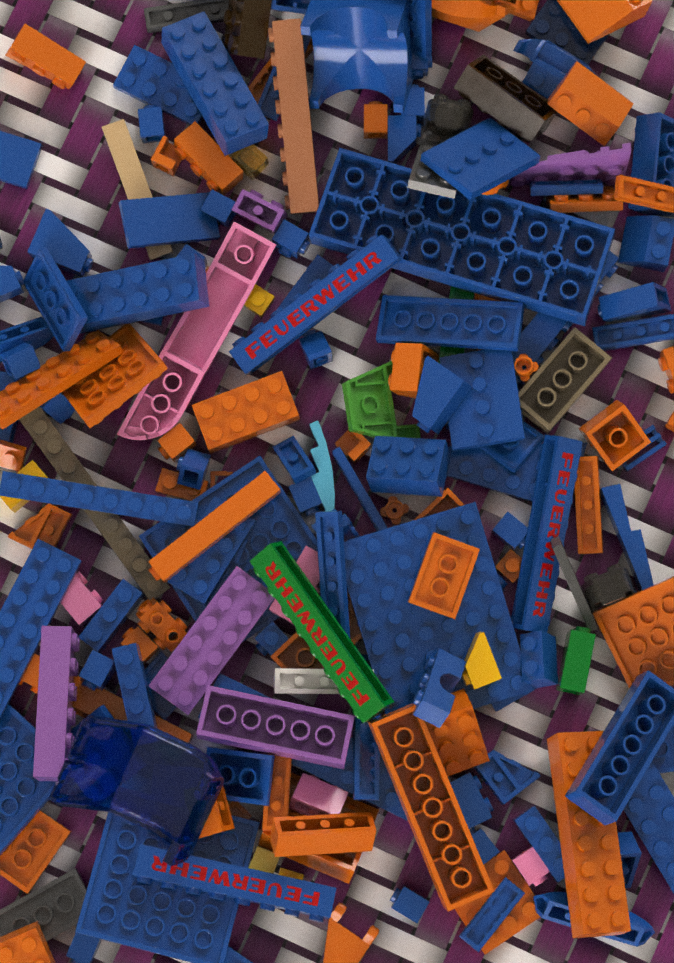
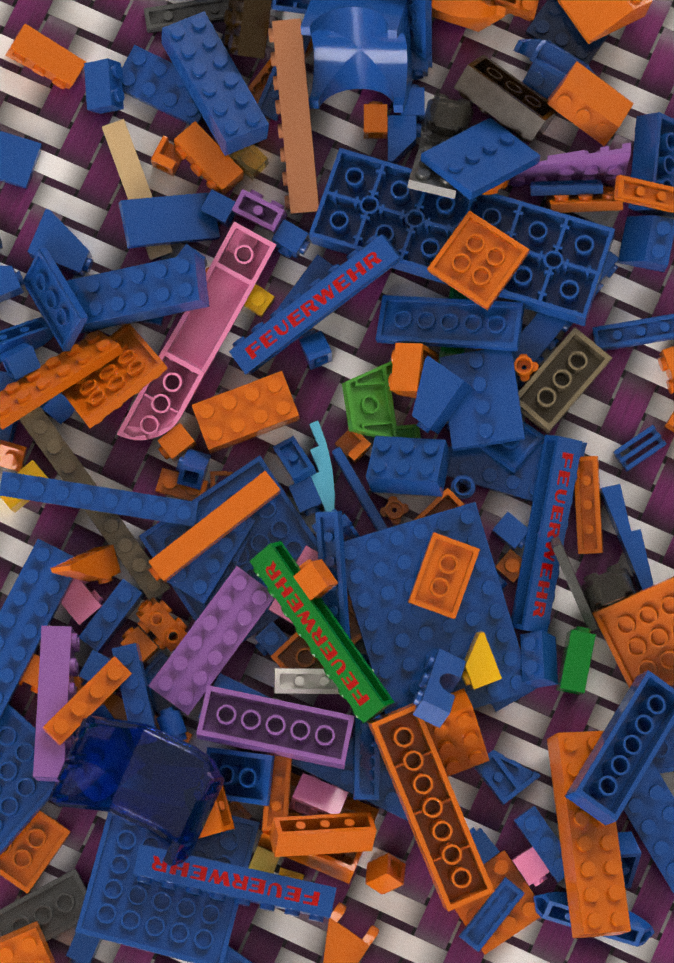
(46, 526): orange wing -> none
(86, 700): none -> orange plate
(92, 565): none -> orange slope
(104, 86): none -> blue brick
(151, 124): blue brick -> none
(172, 723): none -> blue brick
(315, 578): none -> orange brick
(385, 873): none -> orange panel
(409, 903): blue brick -> none
(463, 480): none -> blue cone
(470, 800): blue brick -> none
(478, 260): none -> orange plate
(614, 435): orange slope -> none
(634, 303): blue slope -> none

